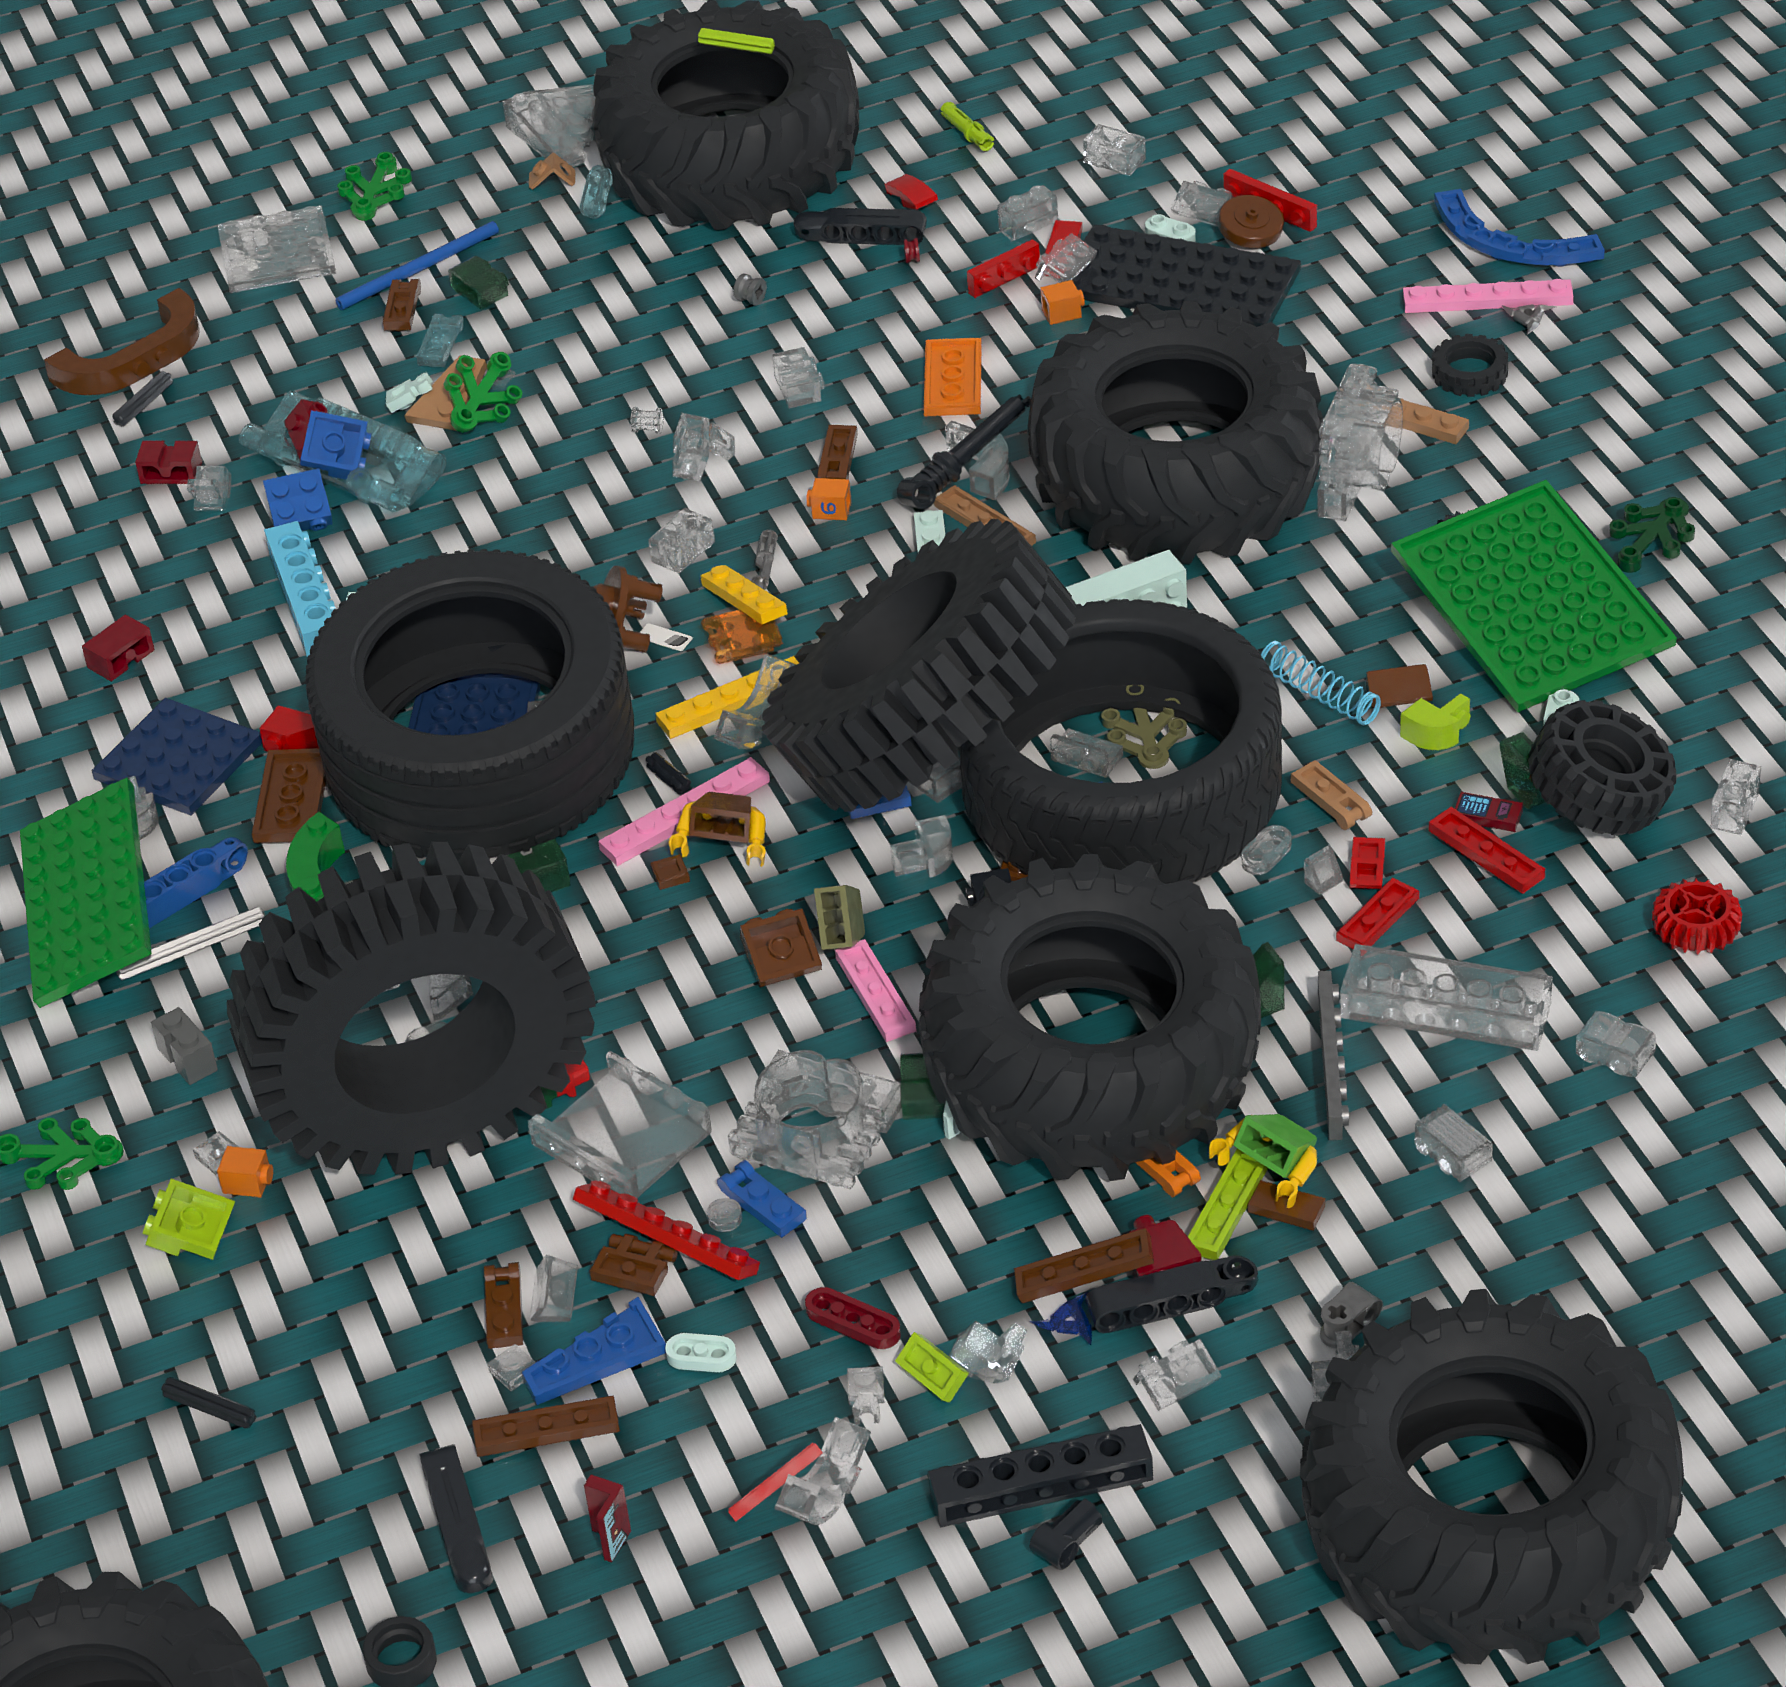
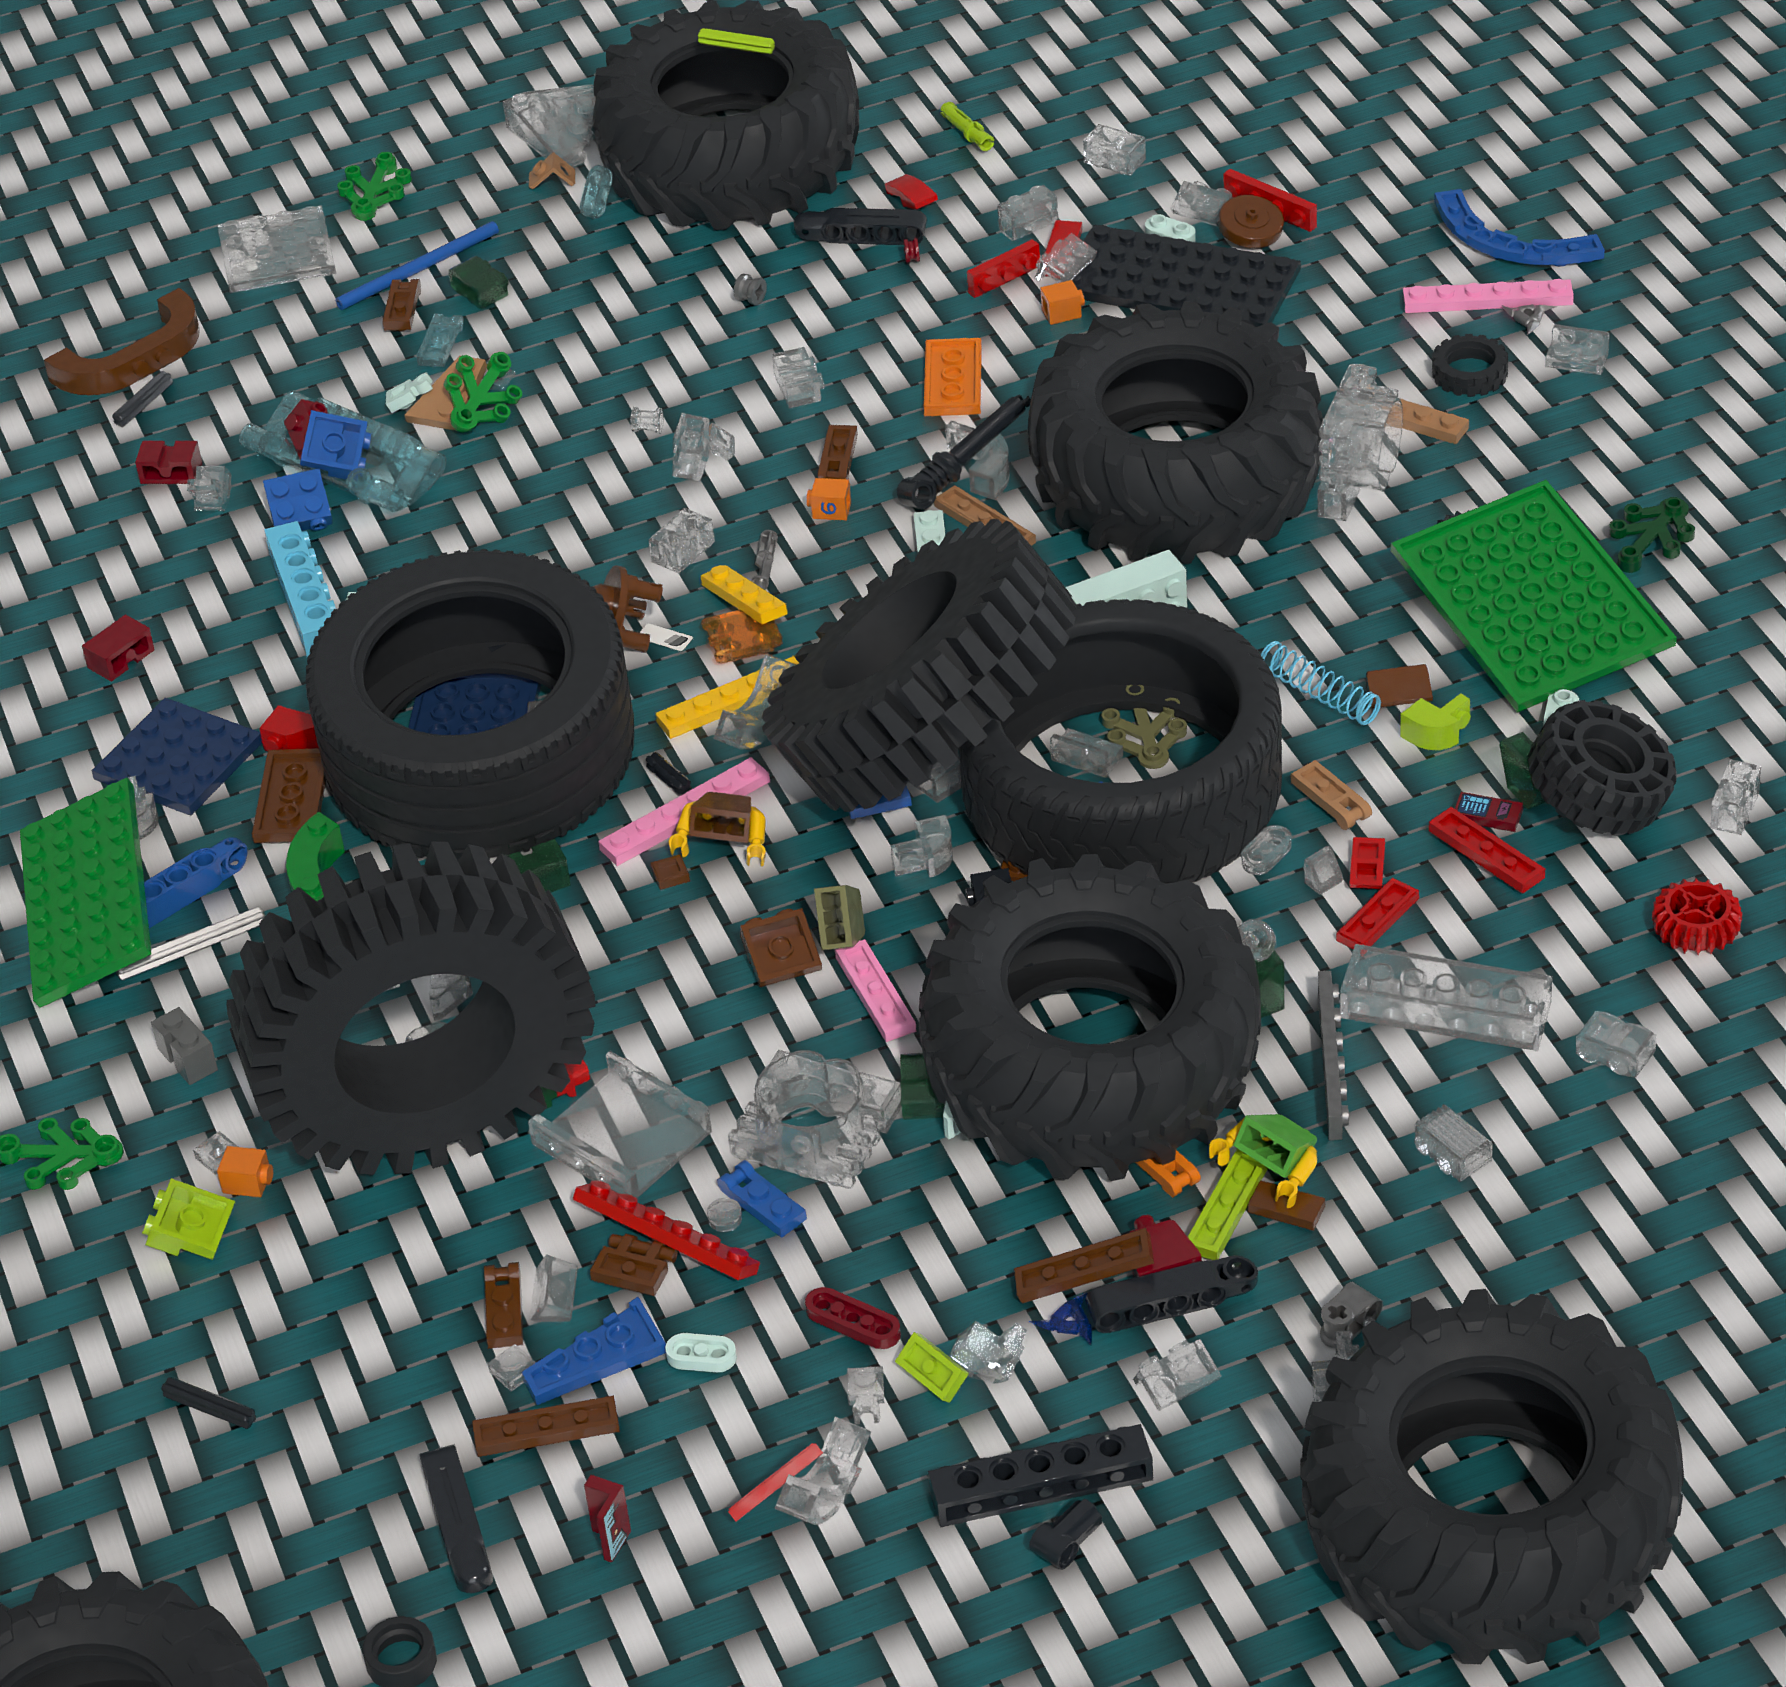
(1258, 937): none -> clear head
(1578, 349): none -> clear bracket

